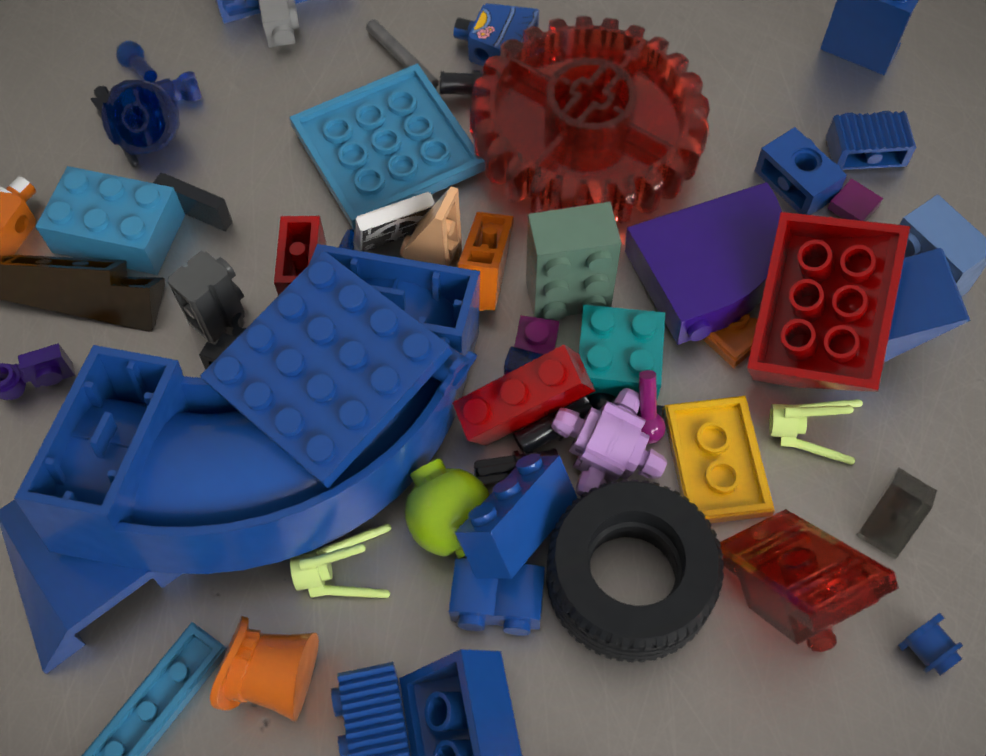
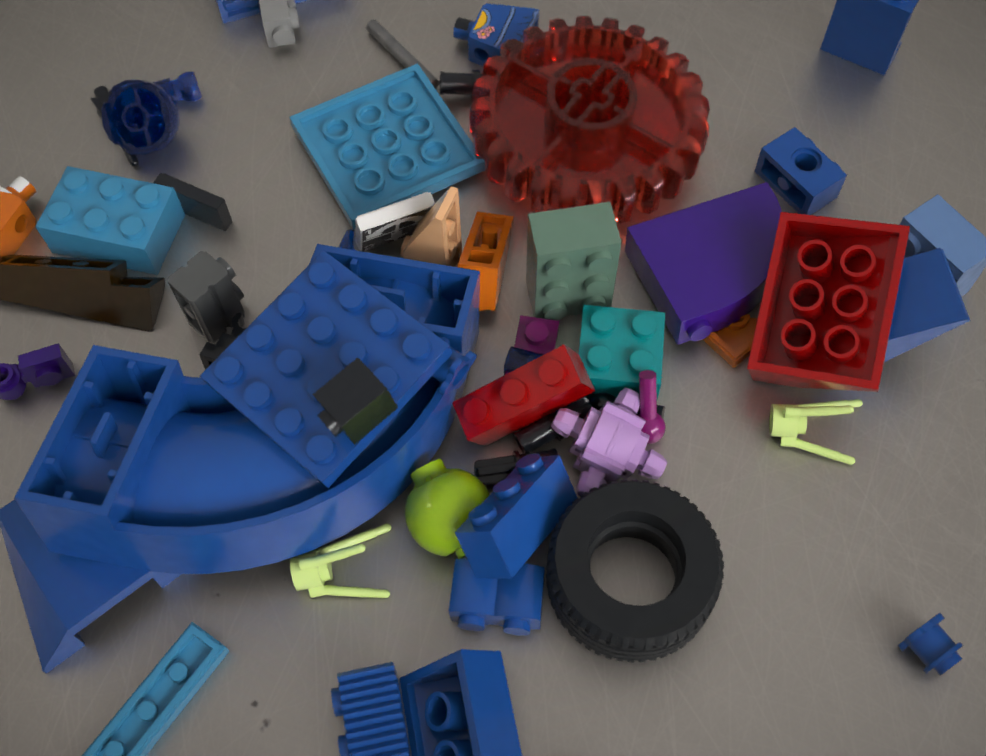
(132, 55): clear blue bar -> none
(265, 670): orange hat -> none
(296, 247): red brick -> none
(354, 402): none -> black brick
(718, 459): yellow tile -> none
(803, 577): clear red brick -> none
(855, 202): magenta tile -> none
(870, 140): blue brick -> none
(898, 513): clear smoke slope -> none

